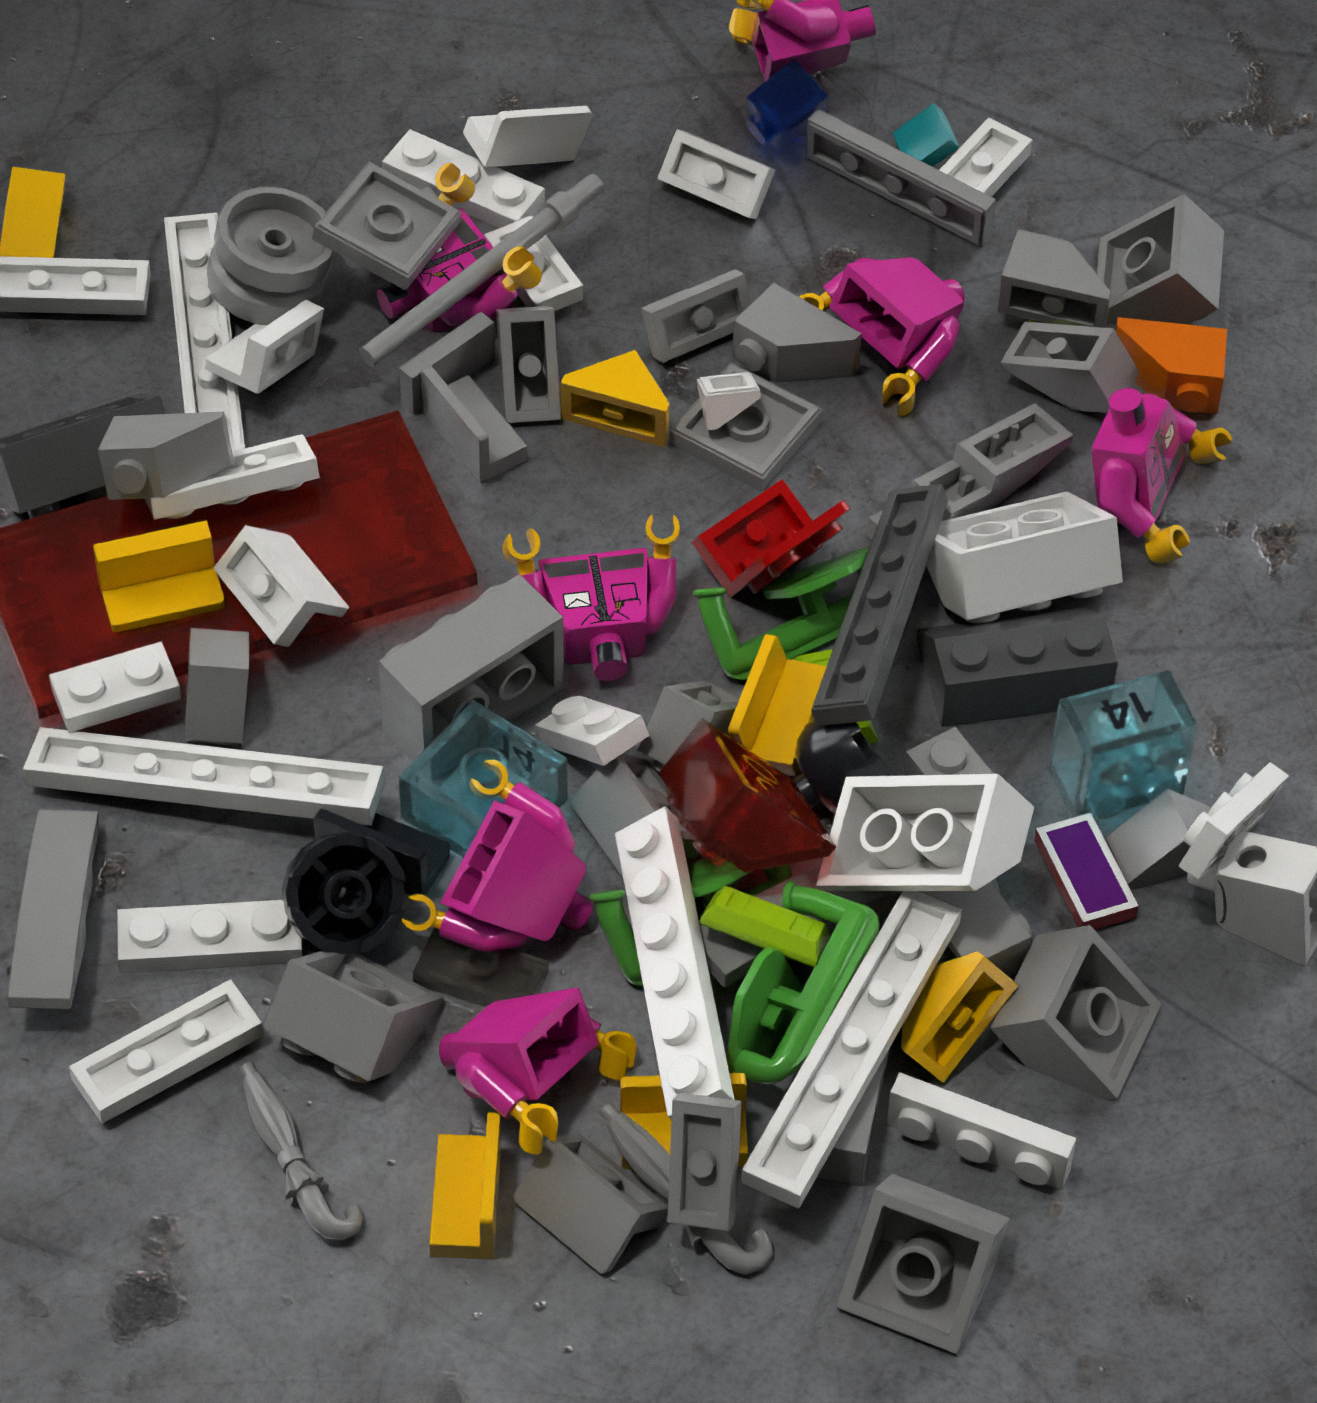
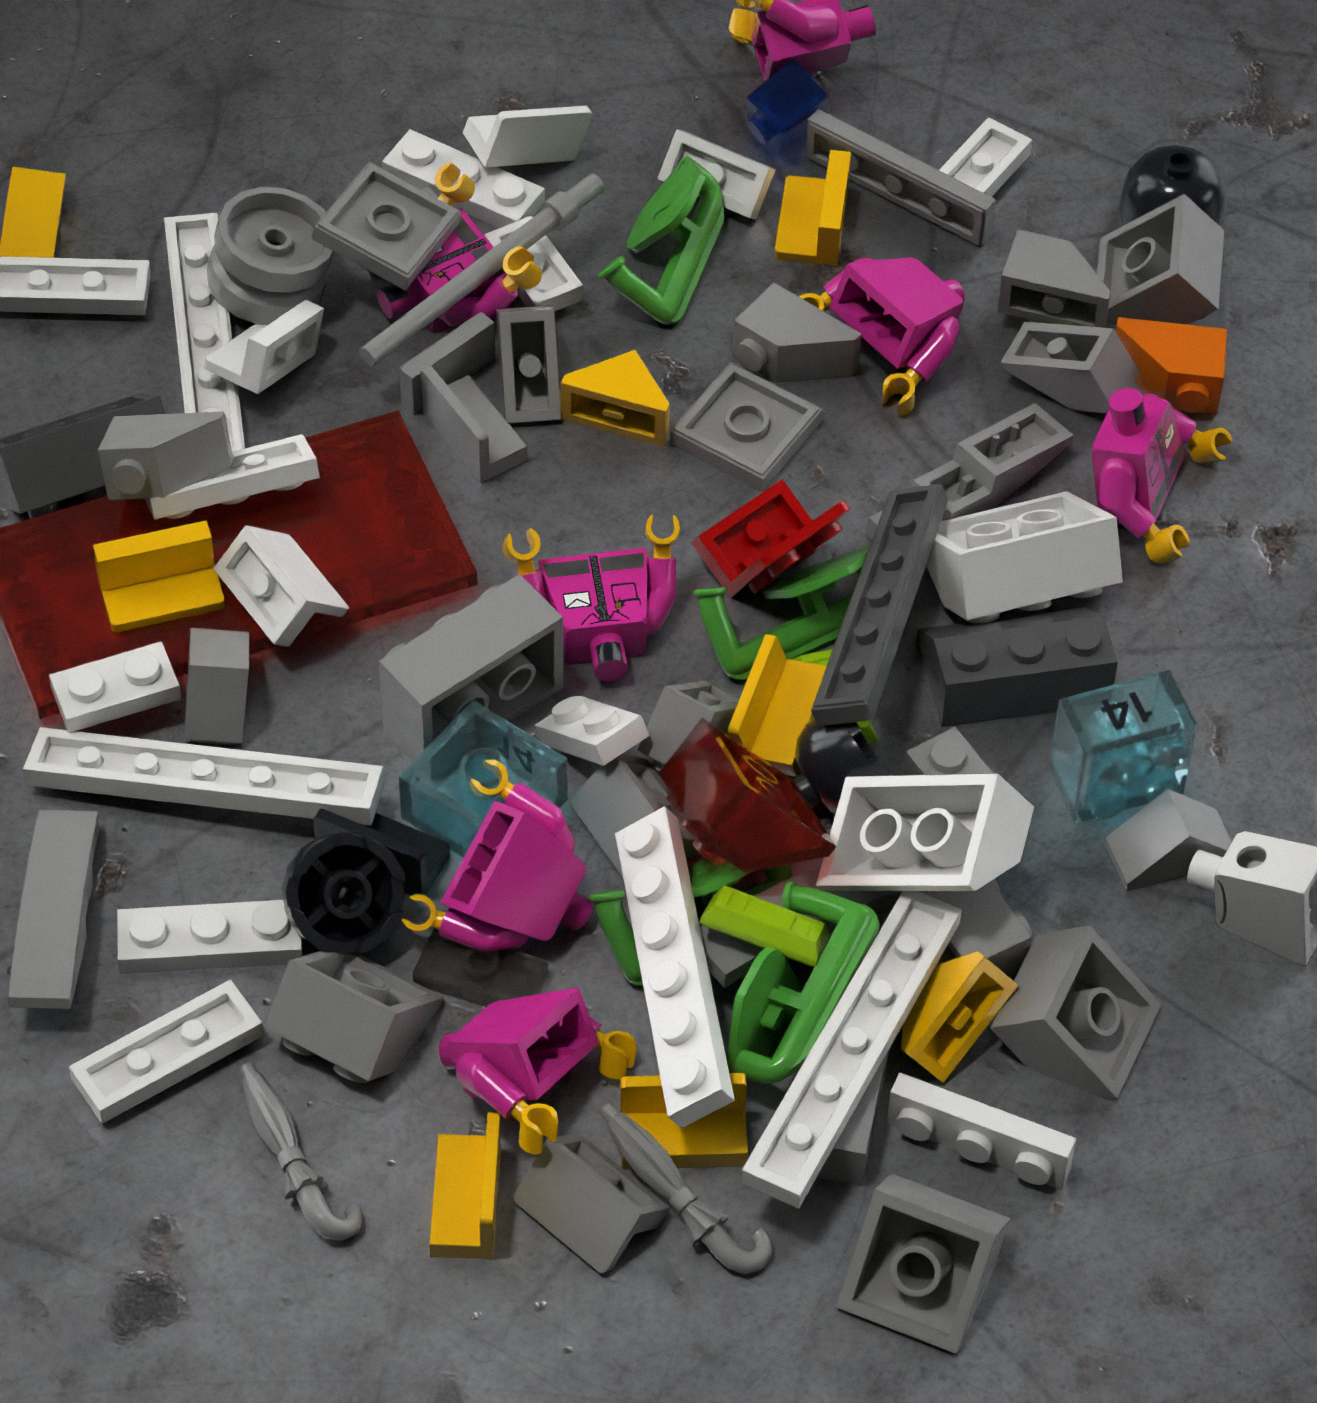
(695, 239): none -> bright green piece
(695, 315): light grey hinge -> none
(704, 1161): light grey hinge -> none
(726, 396): white slope -> none
(814, 214): none -> yellow panel
(927, 136): teal tile -> none
(1086, 872): tile -> none
(1169, 174): none -> black cylinder
(1231, 814): white plate -> none

